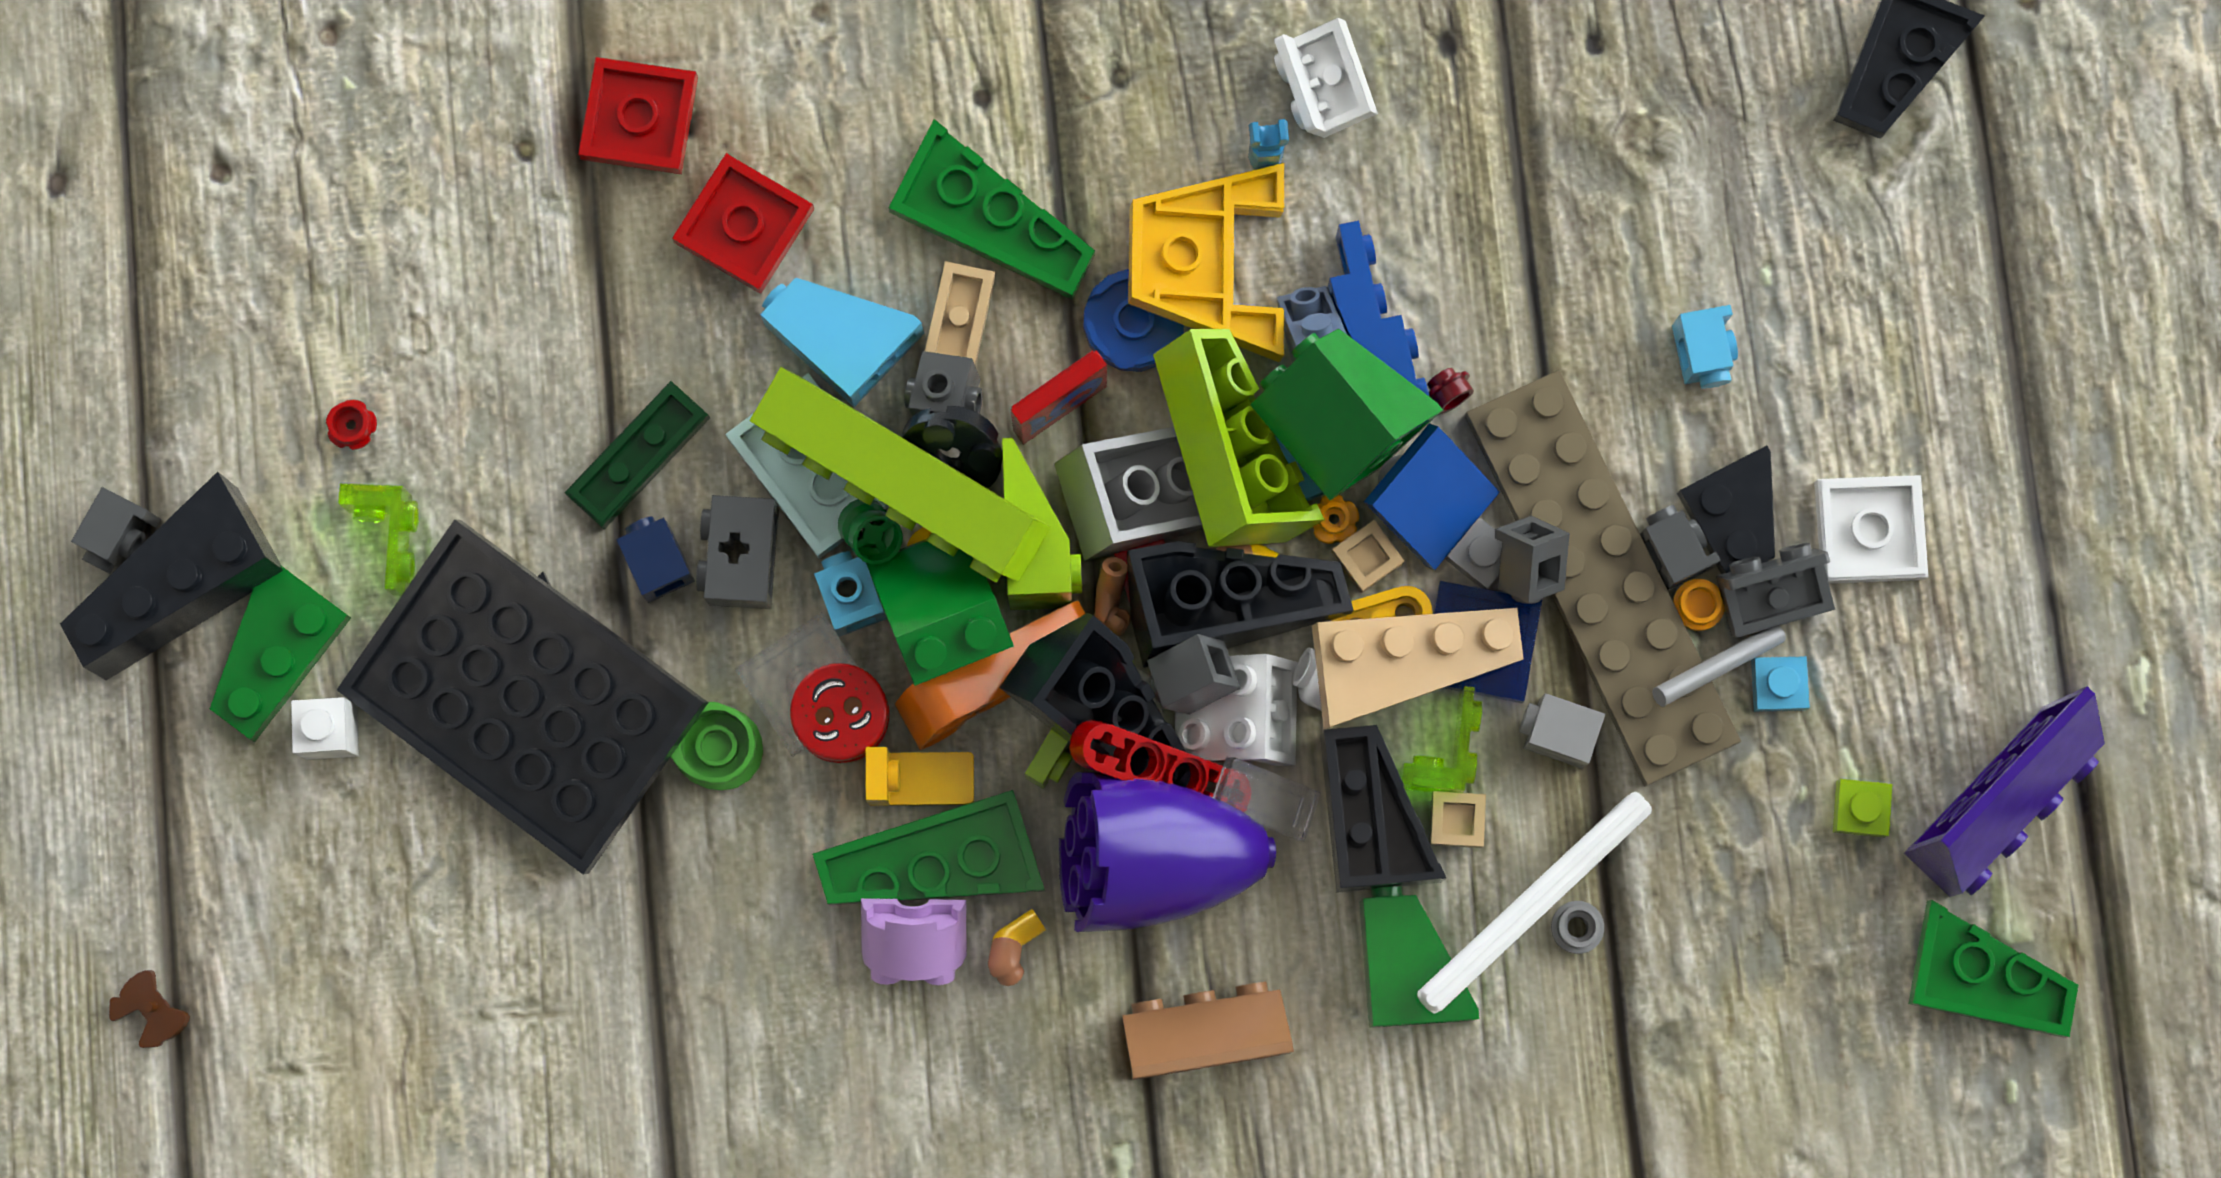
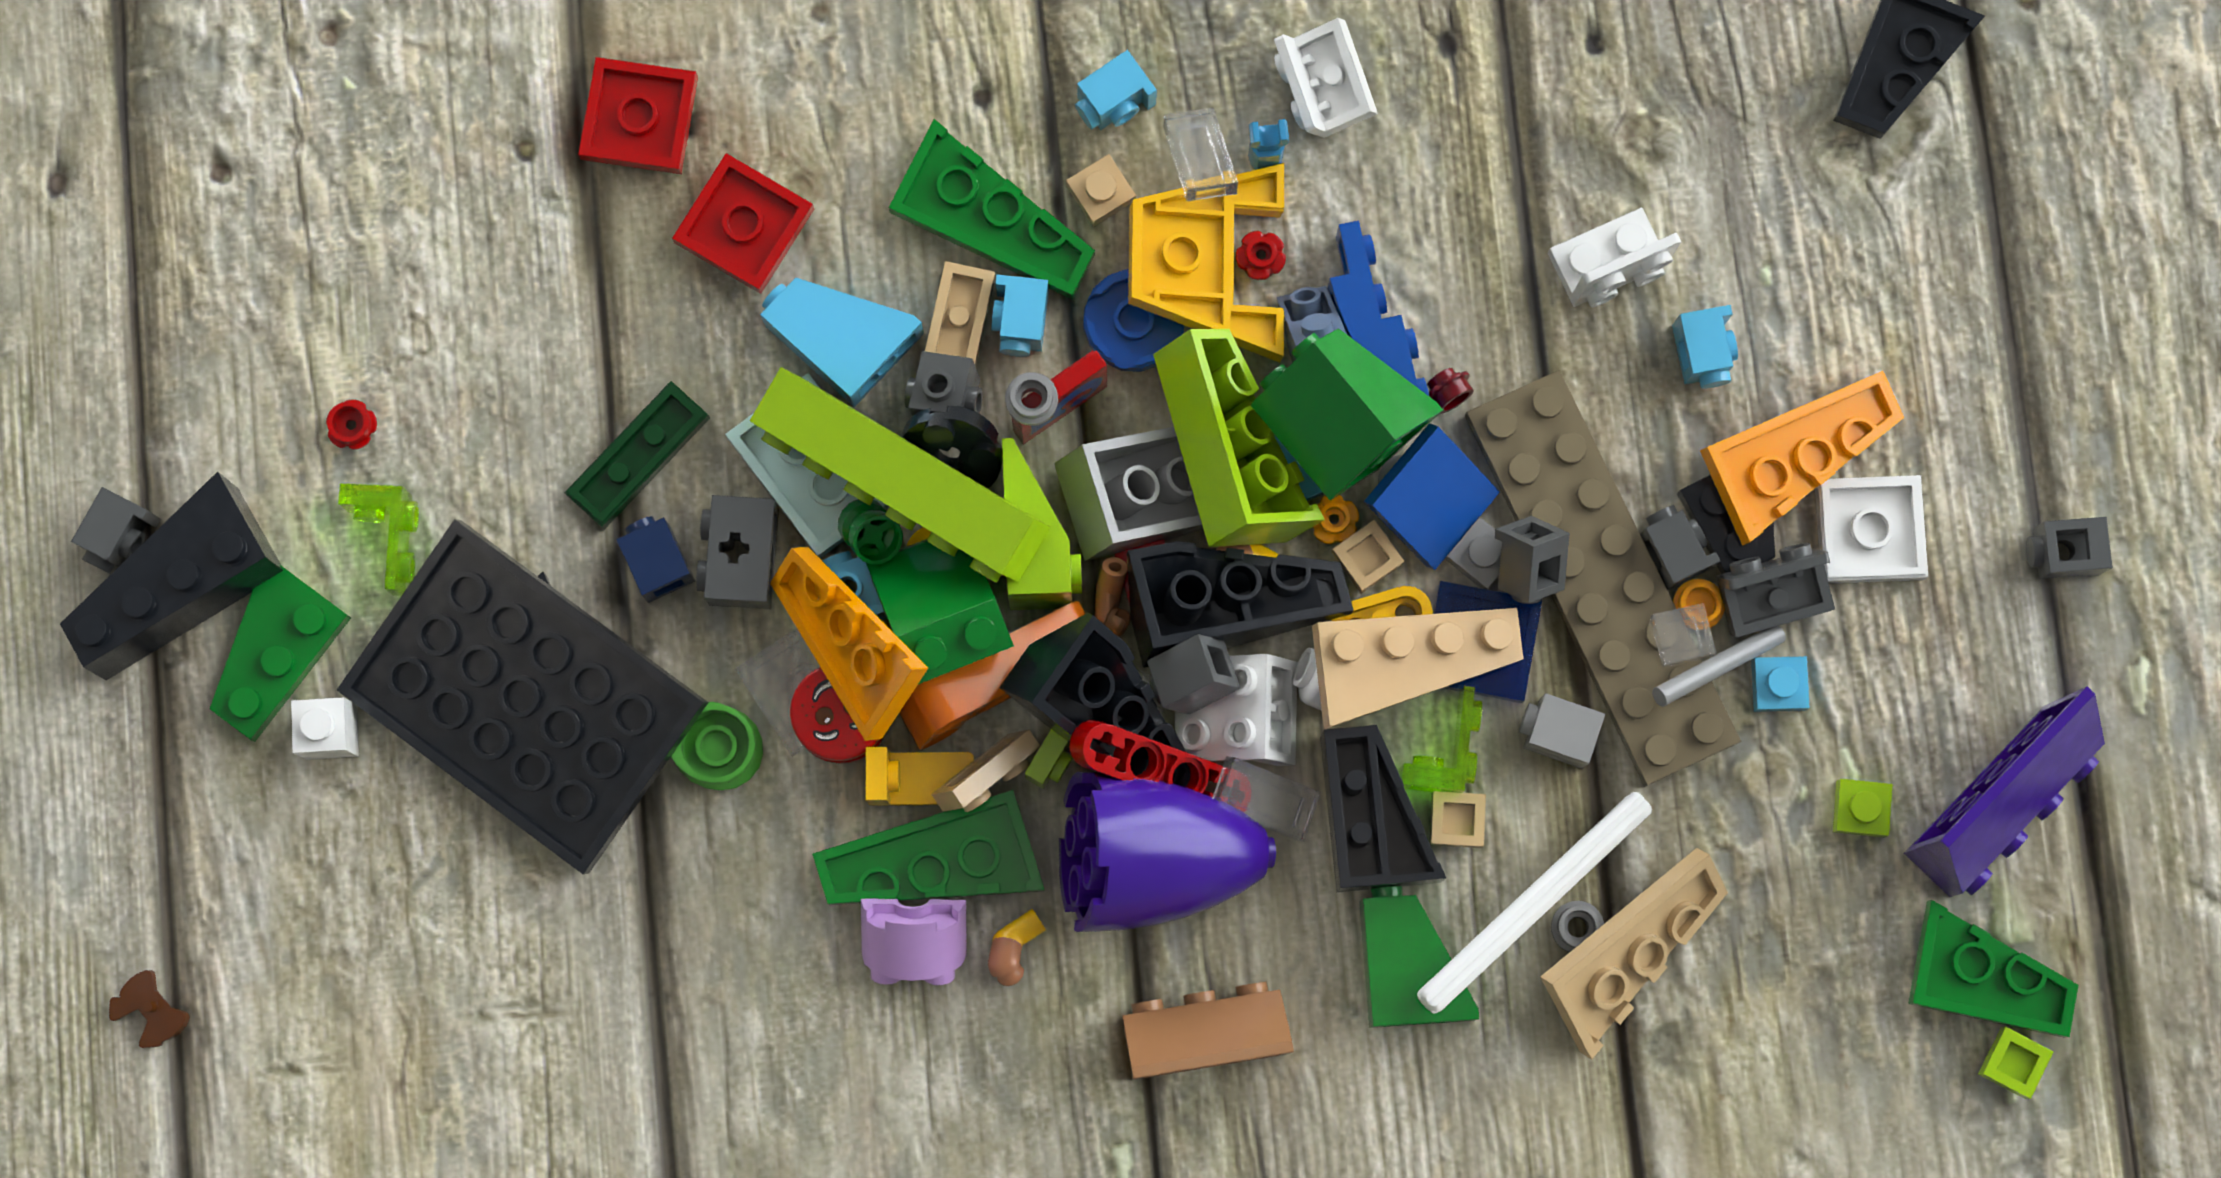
(853, 647): none -> light orange wing
(1002, 760): none -> tan plate
(1021, 314): none -> medium azure brick
(1031, 383): none -> light grey plate
(1101, 190): none -> tan plate
(1114, 93): none -> medium azure brick
(1200, 154): none -> clear tile
(1260, 268): none -> red plate
(1610, 257): none -> white bracket
(1611, 965): none -> tan wing
(1683, 635): none -> clear tile
(1787, 457): none -> light orange wing
(2015, 1062): none -> lime plate
(2086, 542): none -> dark grey brick

